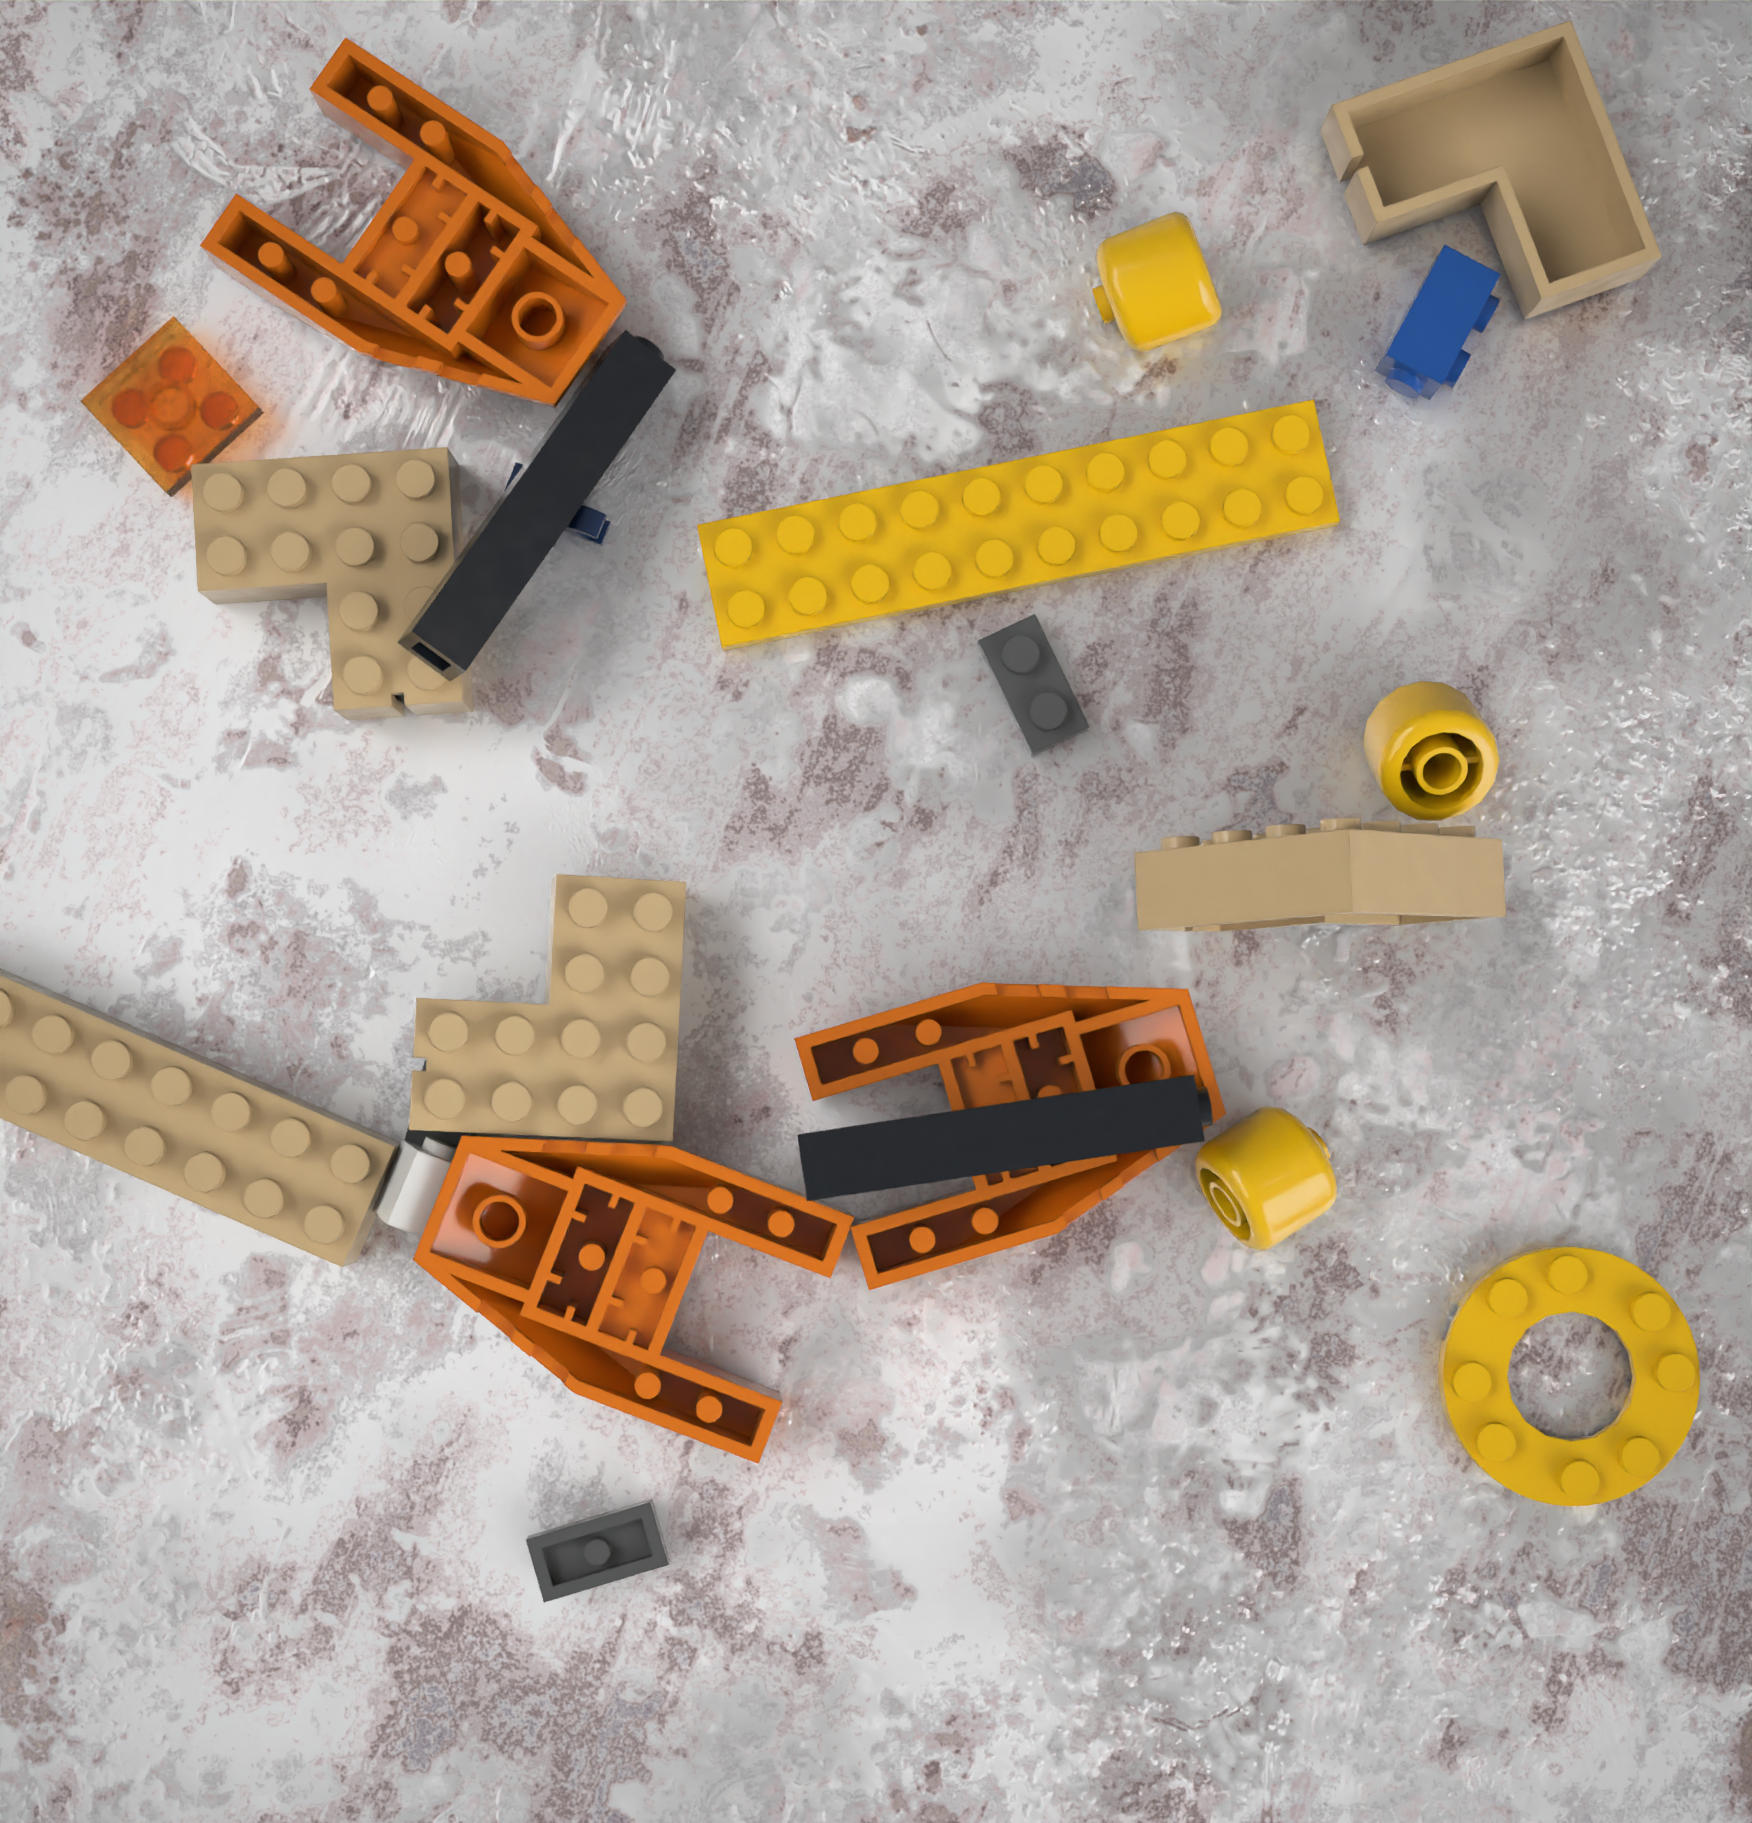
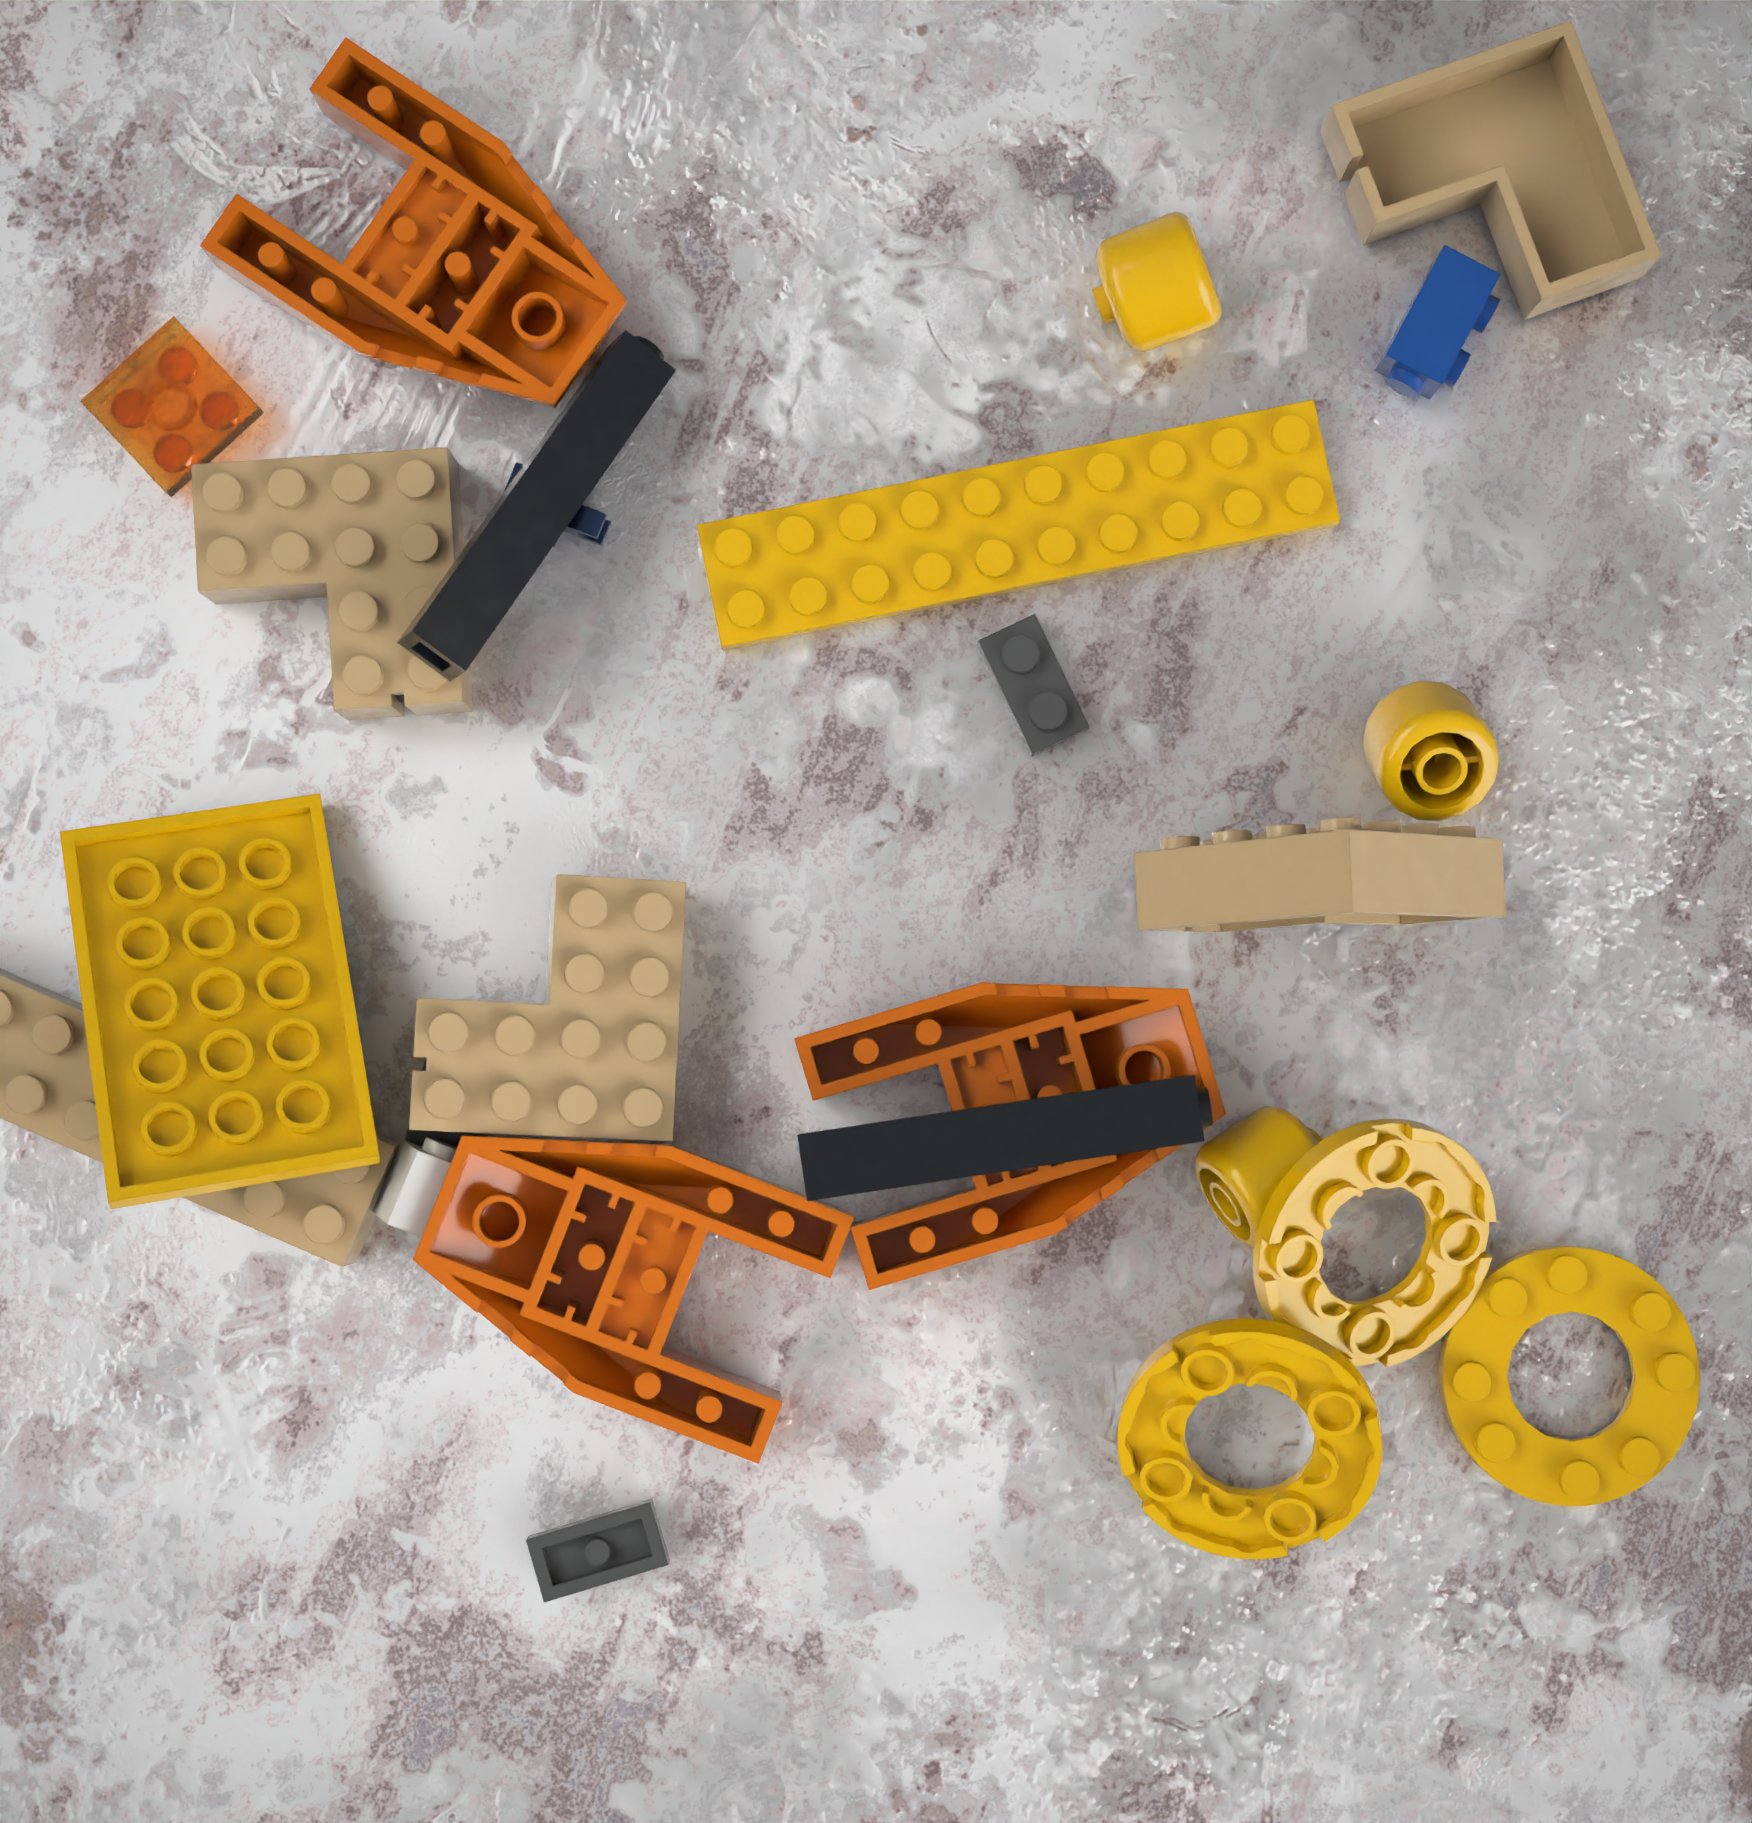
(217, 1000): none -> yellow plate
(1241, 1520): none -> yellow plate
(1442, 1281): none -> yellow plate

